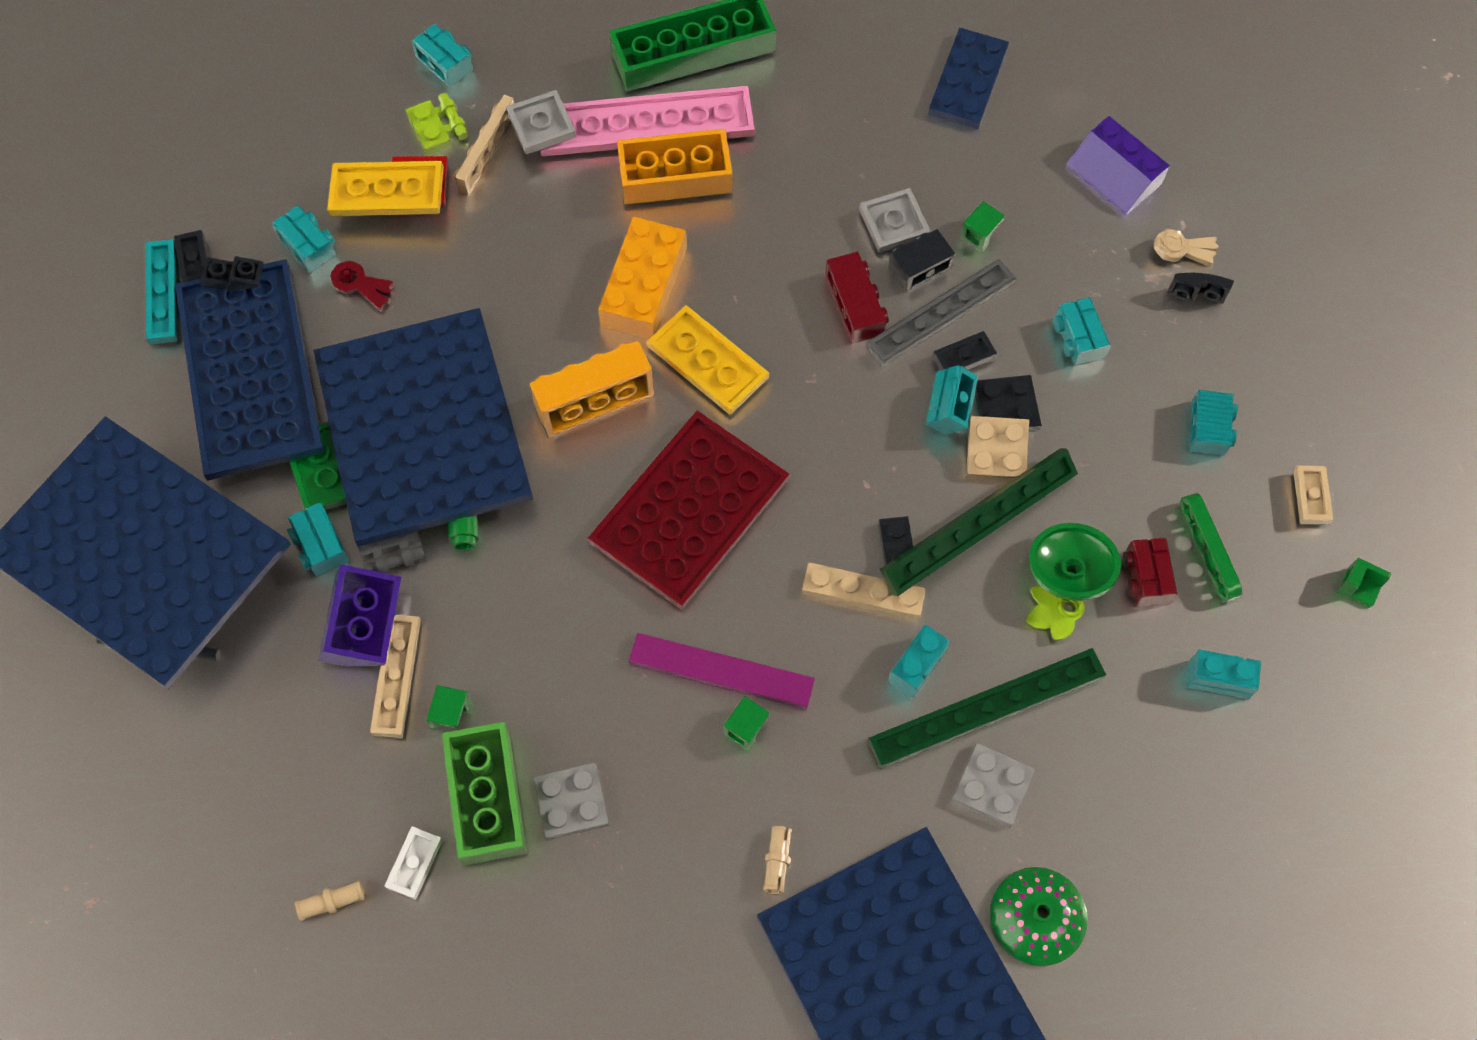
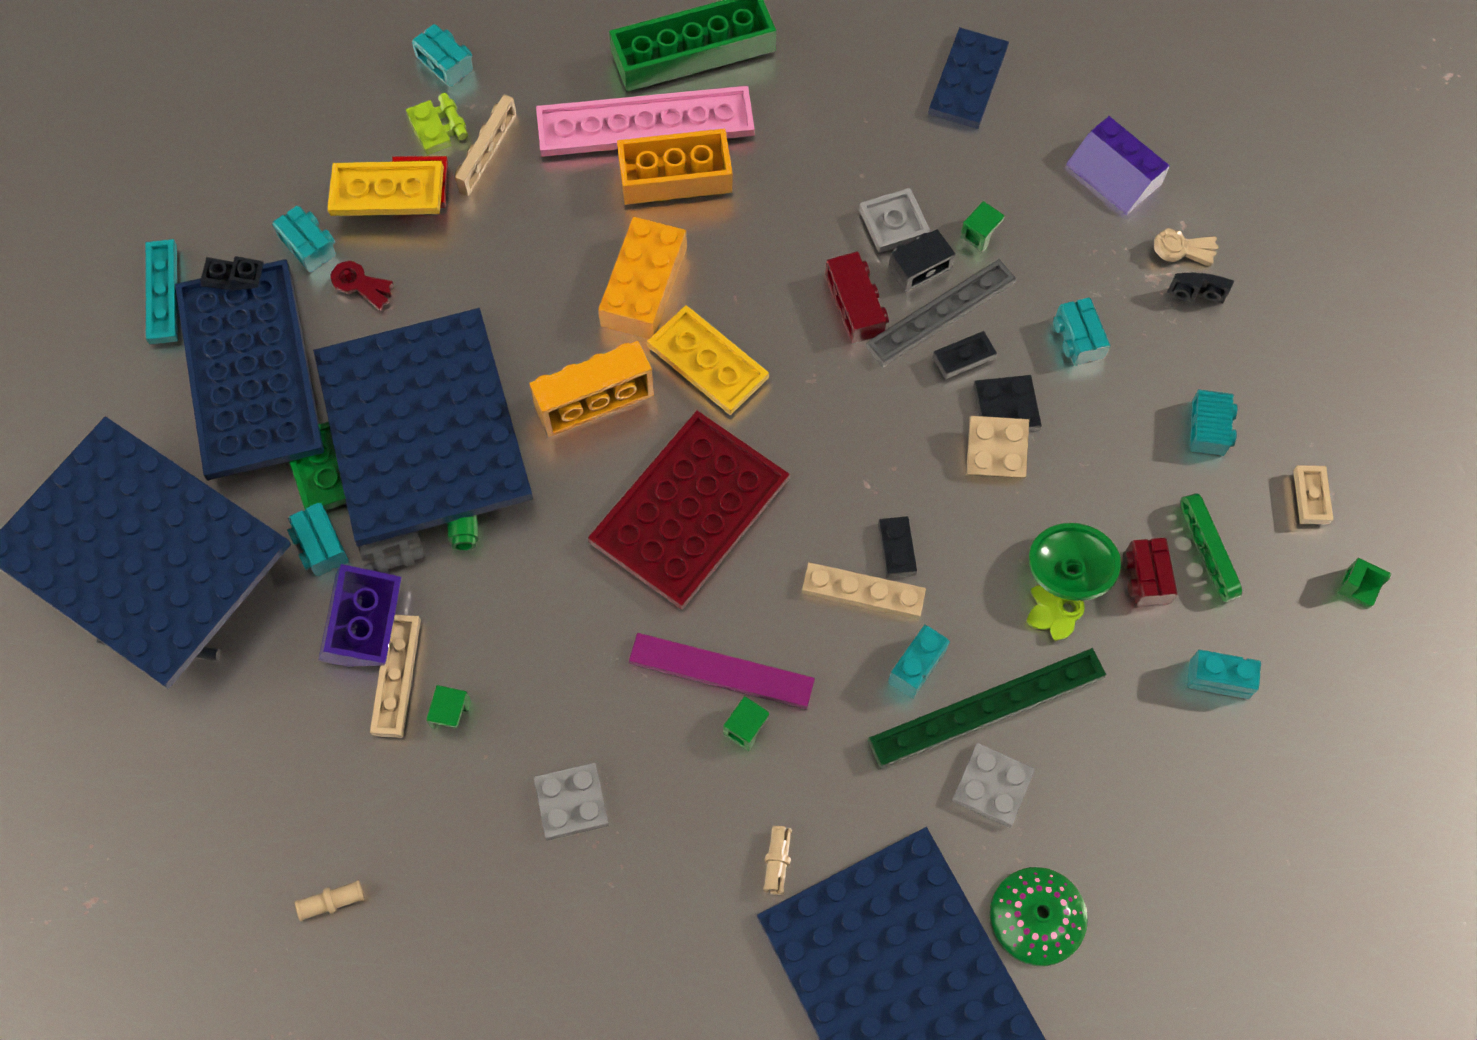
(191, 254): black plate -> none
(413, 863): white plate -> none
(484, 794): bright green brick -> none
(541, 122): light grey plate -> none
(951, 400): teal brick -> none
(978, 522): dark green plate -> none

